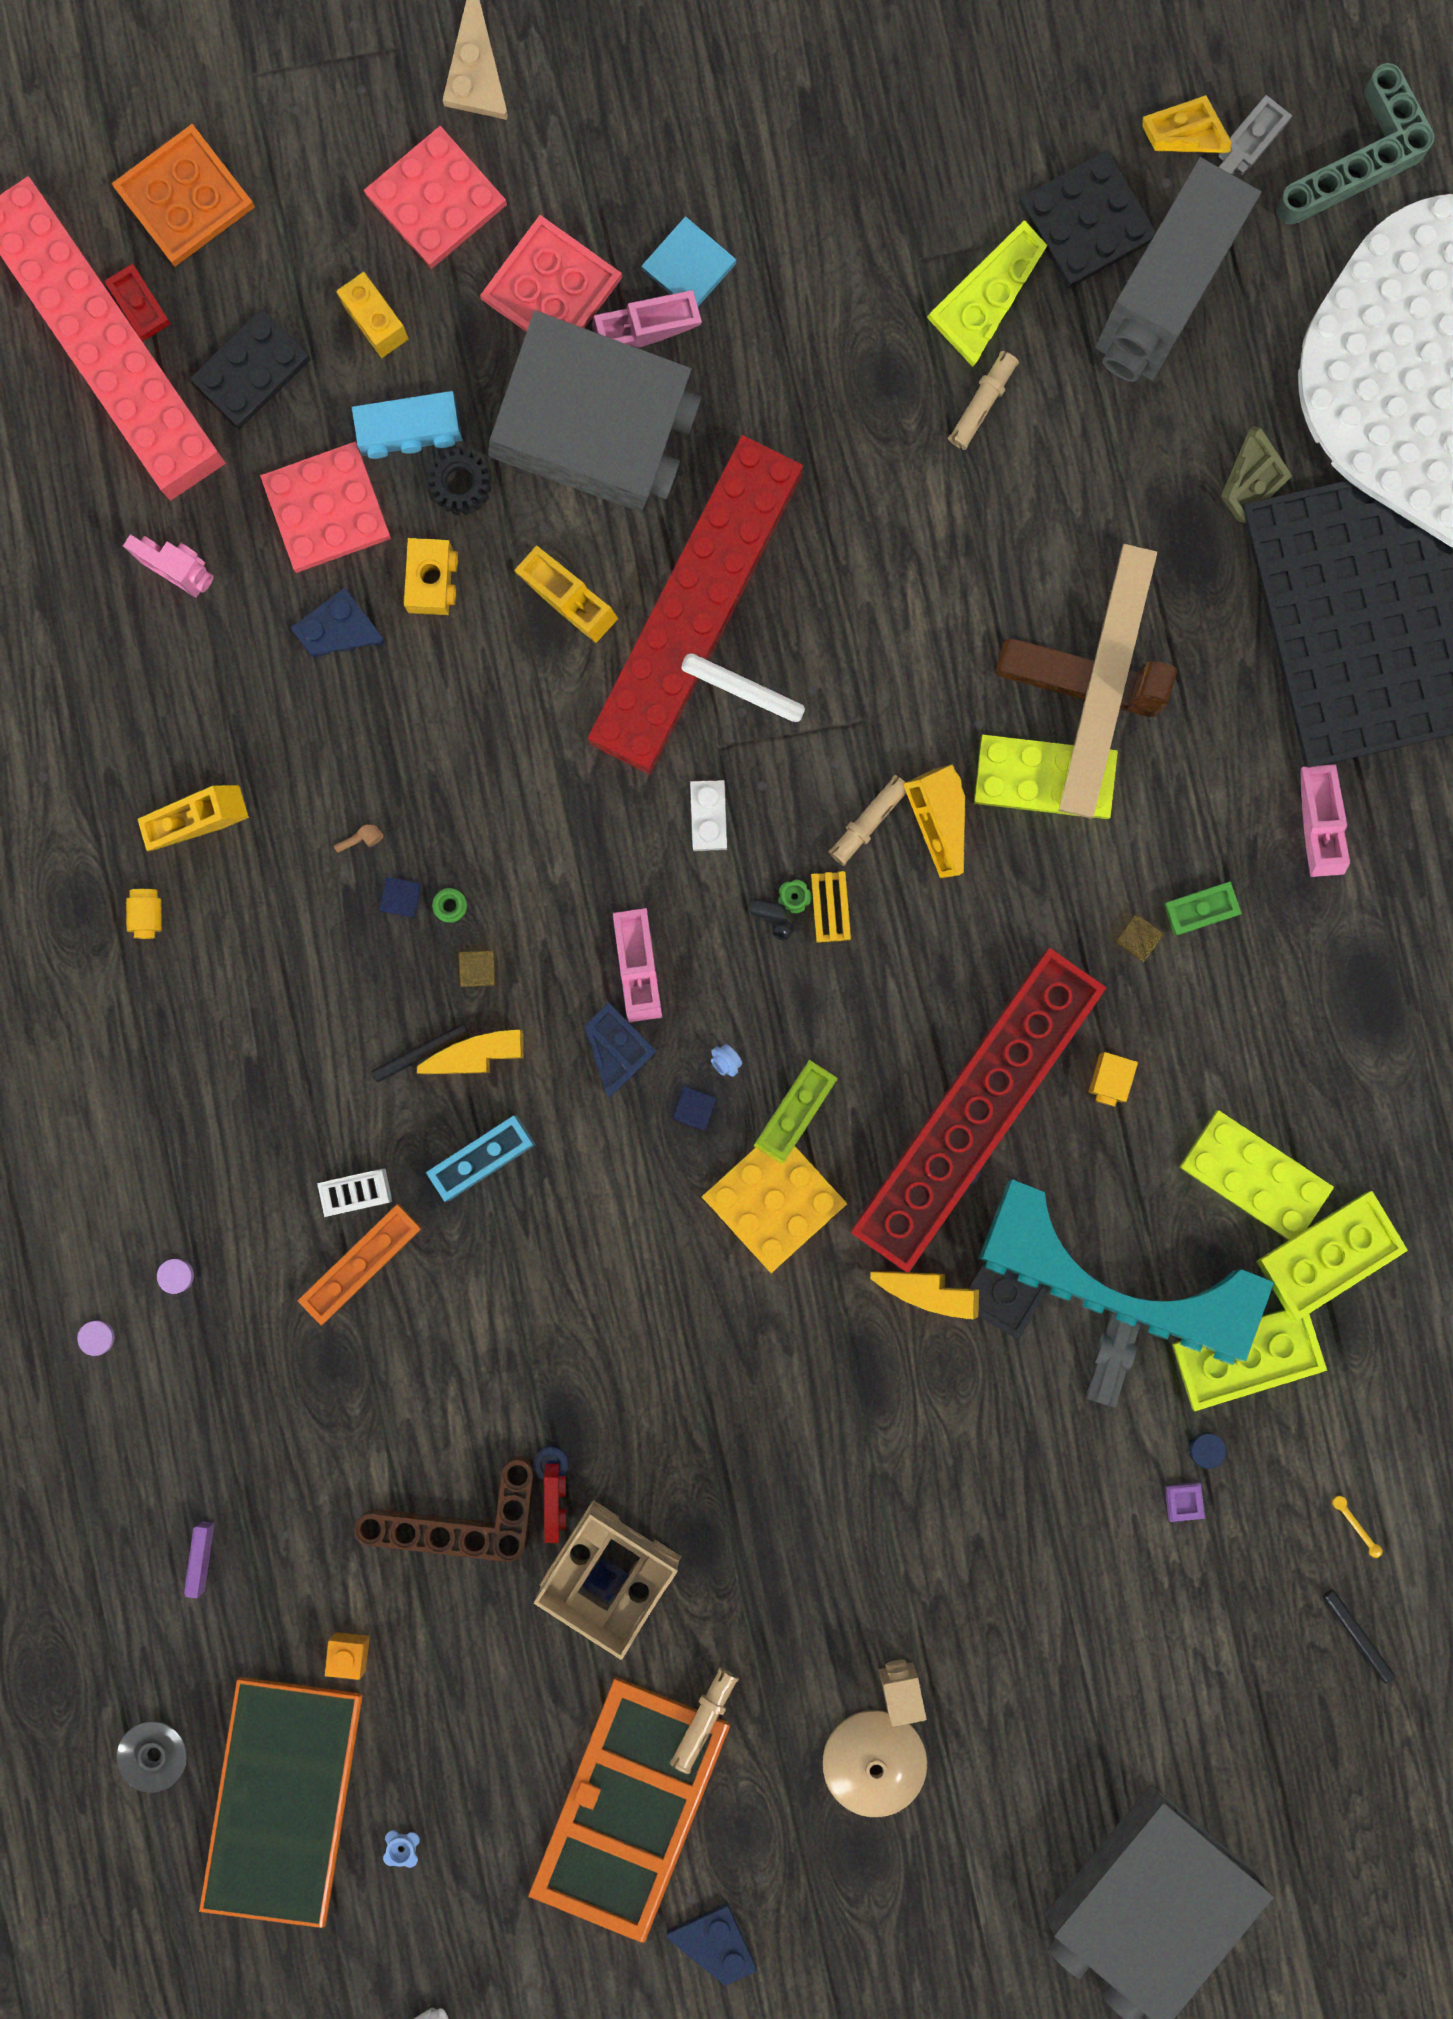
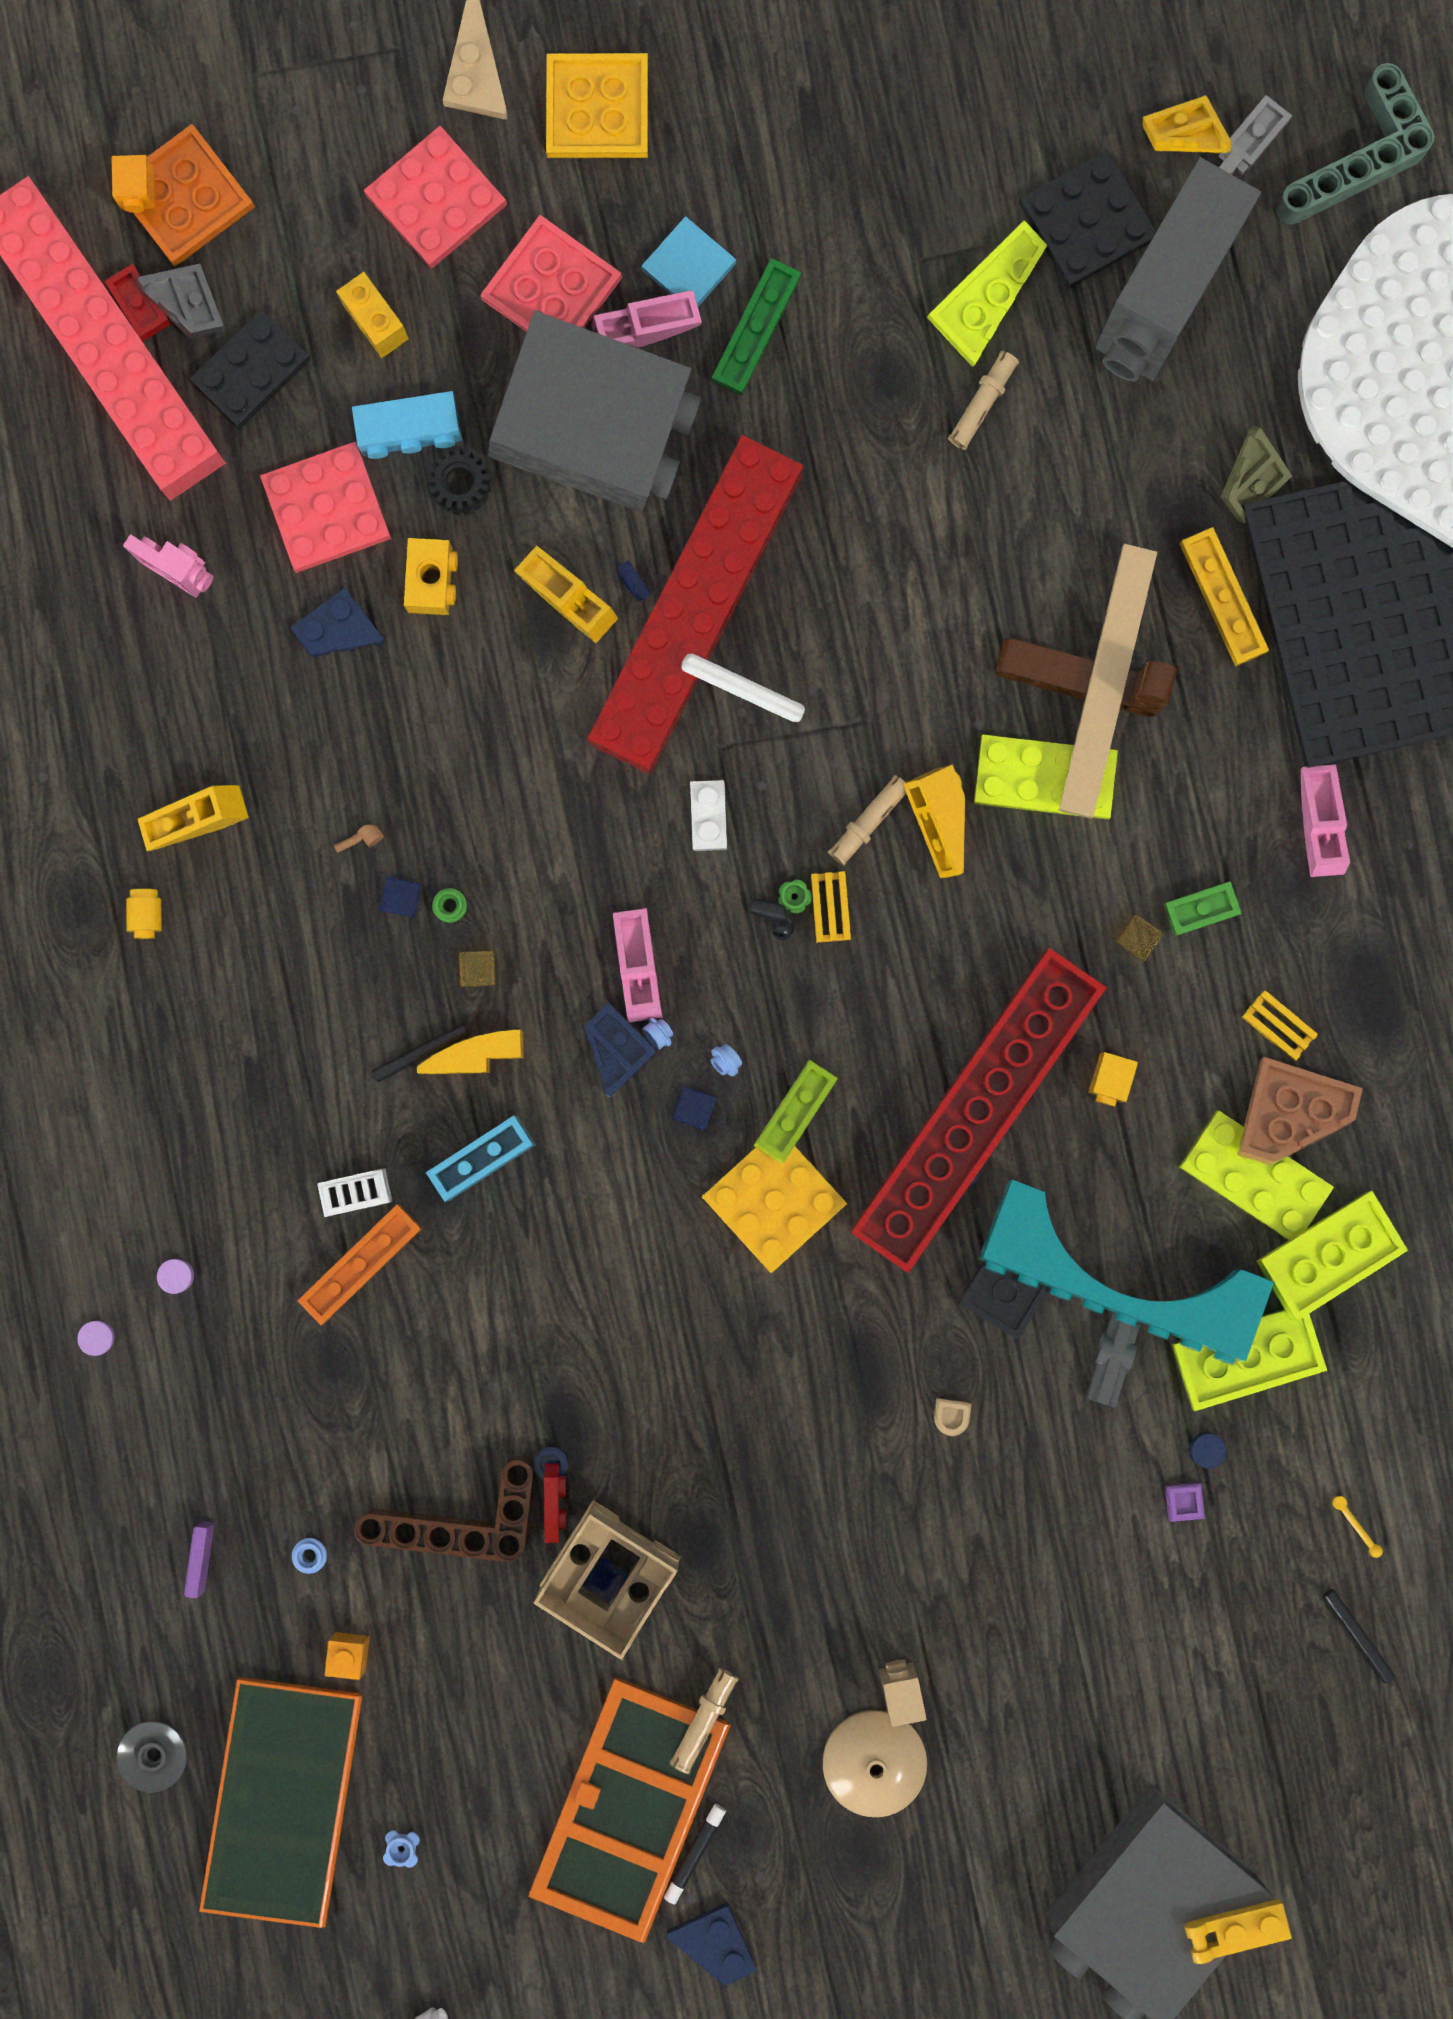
(133, 182): none -> light orange brick
(184, 299): none -> flat silver wing
(302, 1563): none -> light blue plate
(597, 105): none -> yellow plate
(633, 581): none -> clear blue tile
(657, 1033): none -> light blue plate
(694, 1854): none -> black bar
(756, 327): none -> green plate
(929, 1293): yellow slope -> none
(951, 1416): none -> tan tile
(1224, 596): none -> yellow plate
(1238, 1930): none -> yellow plate
(1293, 1111): none -> nougat plate
(1301, 1043): none -> yellow tile

